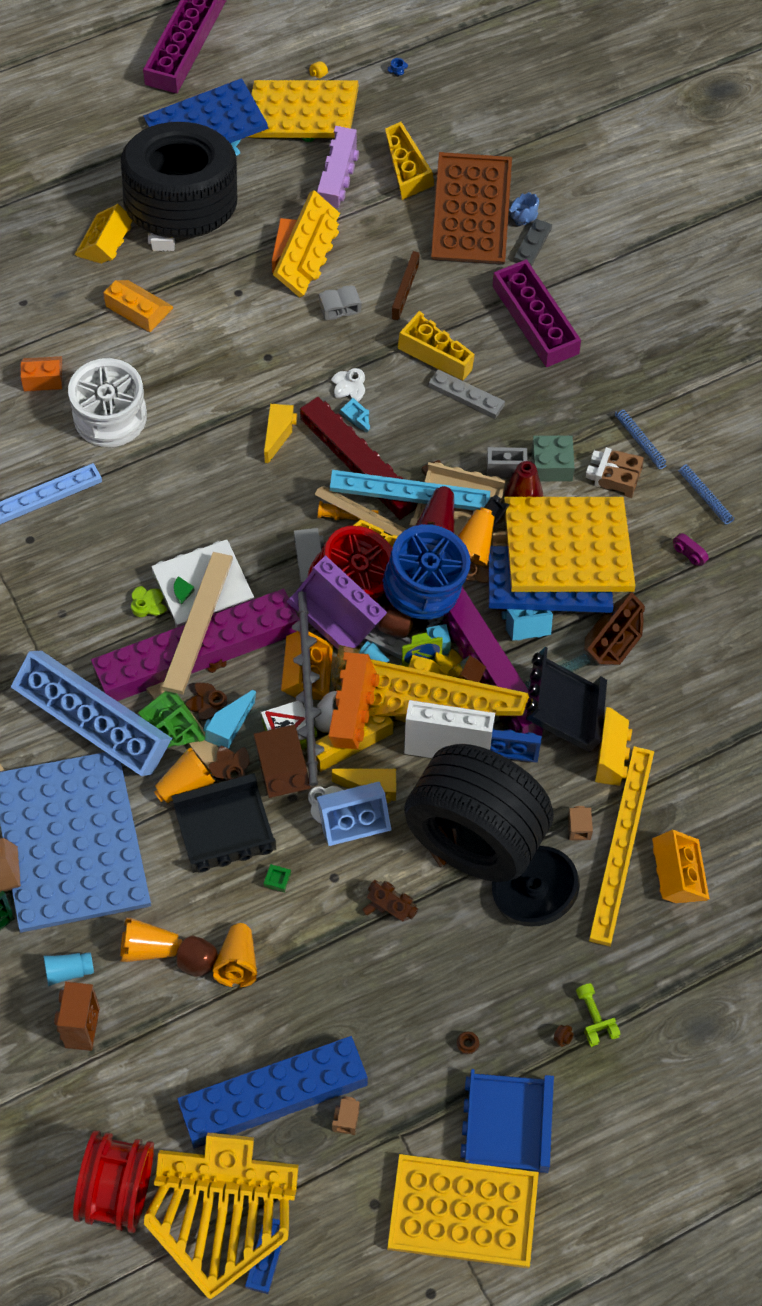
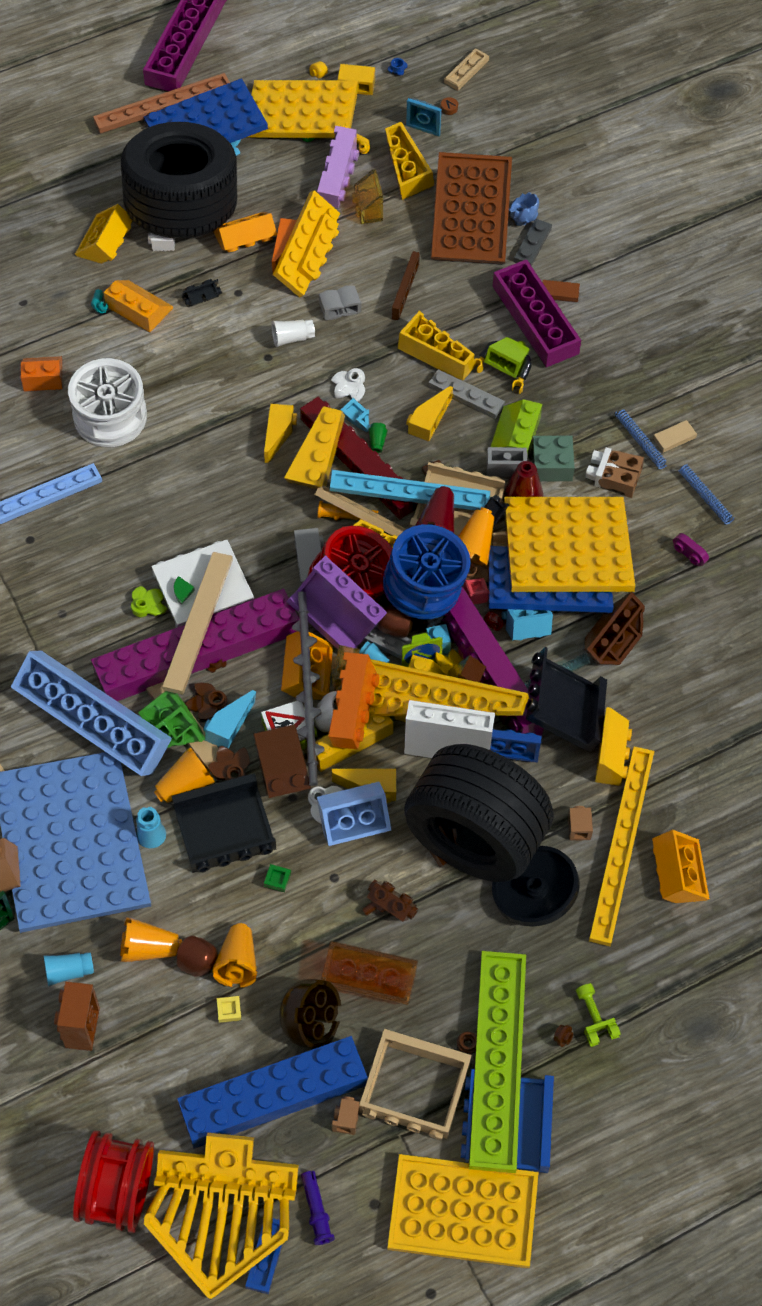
(97, 302): none -> teal arm
(136, 111): none -> nougat plate
(149, 828): none -> medium azure plant
(194, 294): none -> black hinge
(229, 1009): none -> light yellow plate
(246, 231): none -> light orange slope
(292, 331): none -> white plant
(305, 1009): none -> dark brown cylinder
(318, 450): none -> yellow wedge
(318, 1218): none -> dark purple pin
(364, 75): none -> yellow brick
(364, 144): none -> yellow arm
(368, 198): none -> clear yellow slope
(370, 972): none -> clear orange brick
(377, 436): none -> green cone
(423, 116): none -> dark azure slope
(426, 1050): none -> tan window
(429, 414): none -> yellow slope
(449, 106): none -> dark orange tile
(466, 69): none -> tan tile
(477, 590): none -> coral slope
(493, 621): none -> clear red tile
(498, 1063): none -> lime plate
(507, 357): none -> lime torso
(517, 425): none -> lime slope
(562, 290): none -> dark orange tile
(674, 436): none -> tan tile

